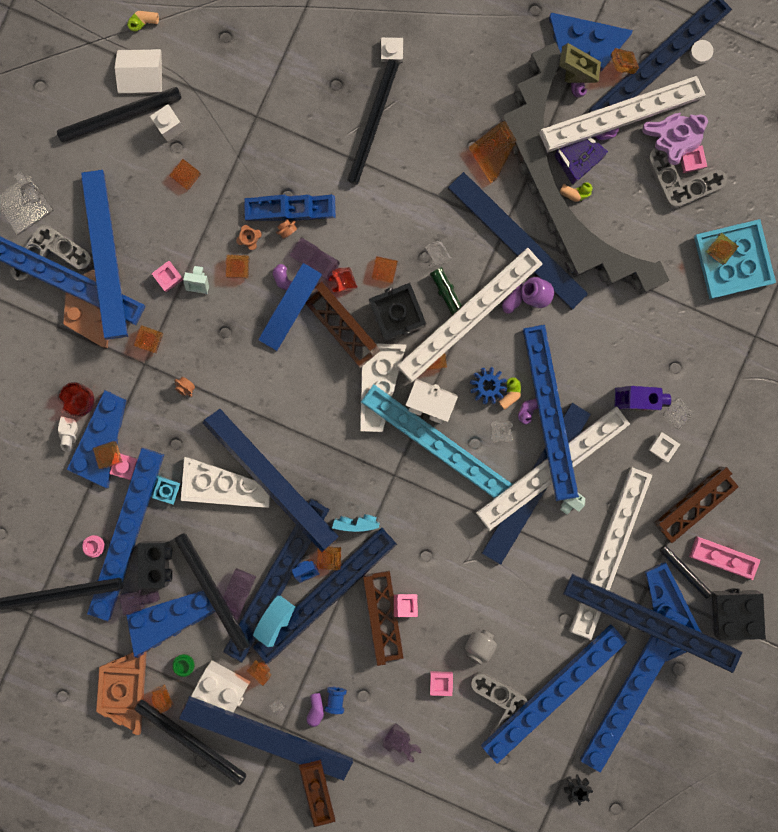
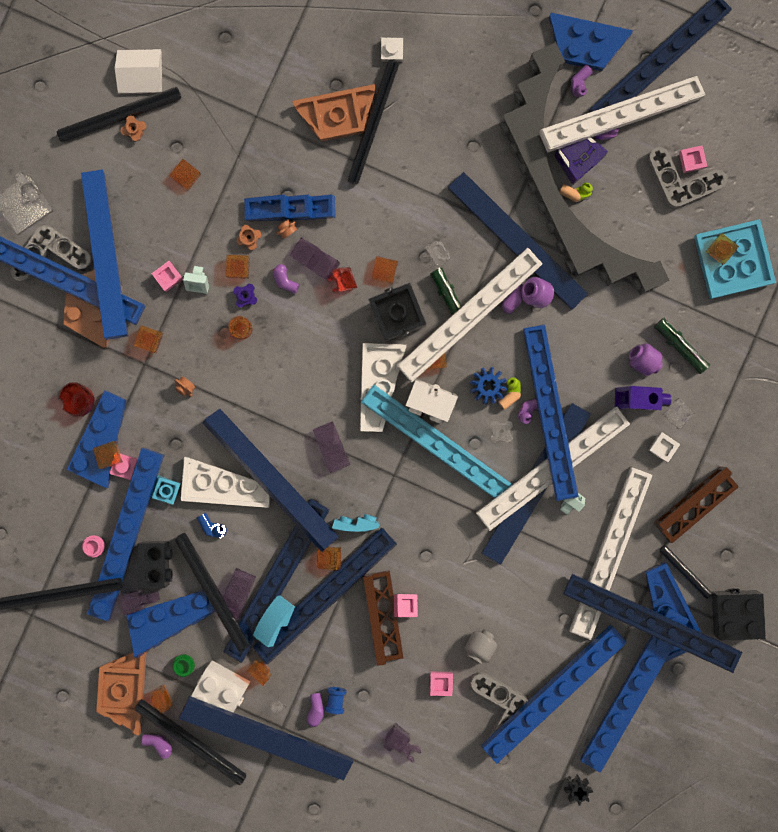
(67, 430): white piece -> none
(139, 128): none -> nougat plate
(141, 18): arm -> none
(159, 742): none -> medium lavender arm
(167, 123): white brick -> none
(211, 529): none -> blue arm
(240, 291): none -> dark purple plate
(242, 331): none -> clear orange wheel
(290, 306): blue slope -> none
(305, 571): blue plate -> none
(317, 793): reddish brown tile -> none
(331, 447): none -> clear purple slope
(337, 113): none -> nougat wing
(345, 317): reddish brown fence -> none
(493, 150): clear orange wing -> none
(579, 65): olive slope -> none
(624, 61): clear orange plate -> none
(645, 359): none -> medium lavender head
(677, 134): lavender tile -> none
(681, 345): none -> dark green pin
(701, 51): white tile -> none
(724, 558): bright pink tile -> none

